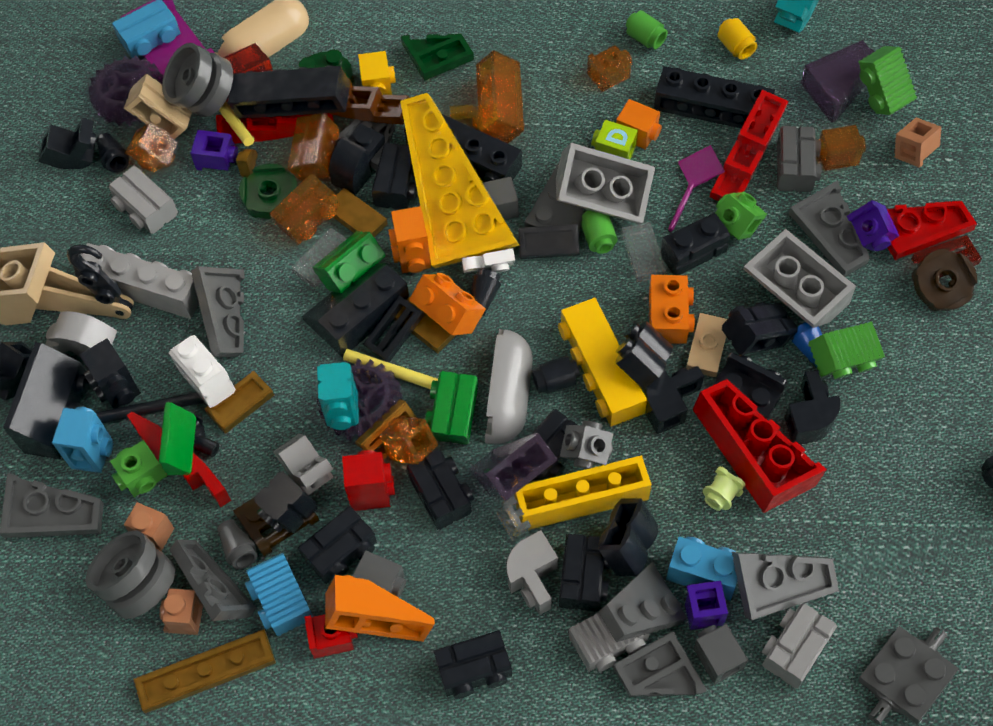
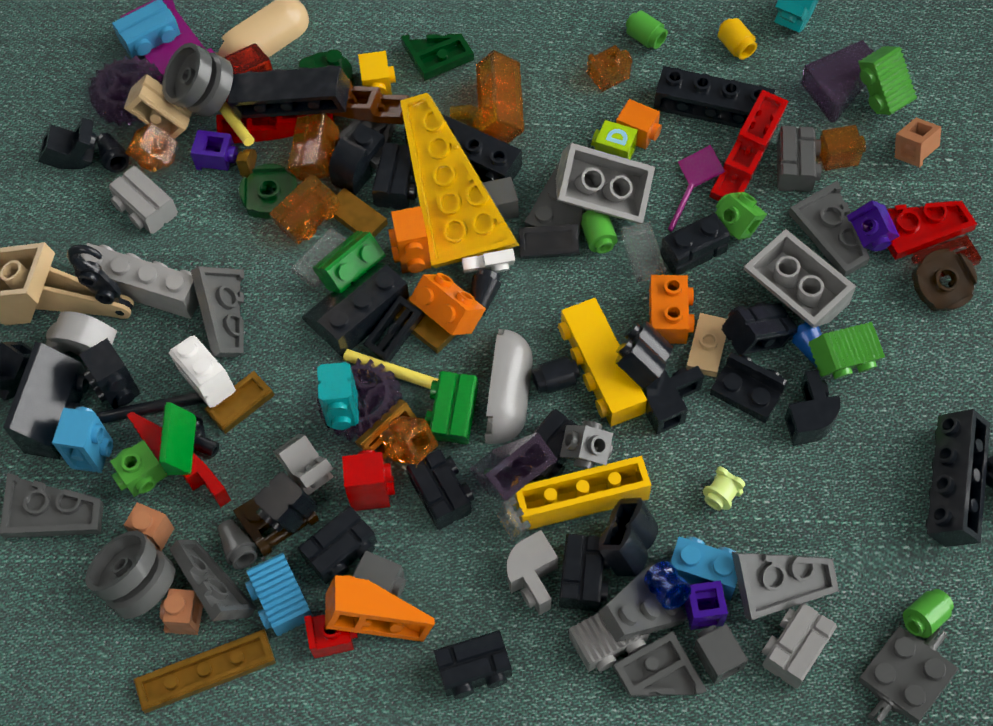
(668, 586): none -> clear blue wheel
(755, 447): red wedge -> none
(928, 613): none -> bright green brick
(958, 478): none -> black brick

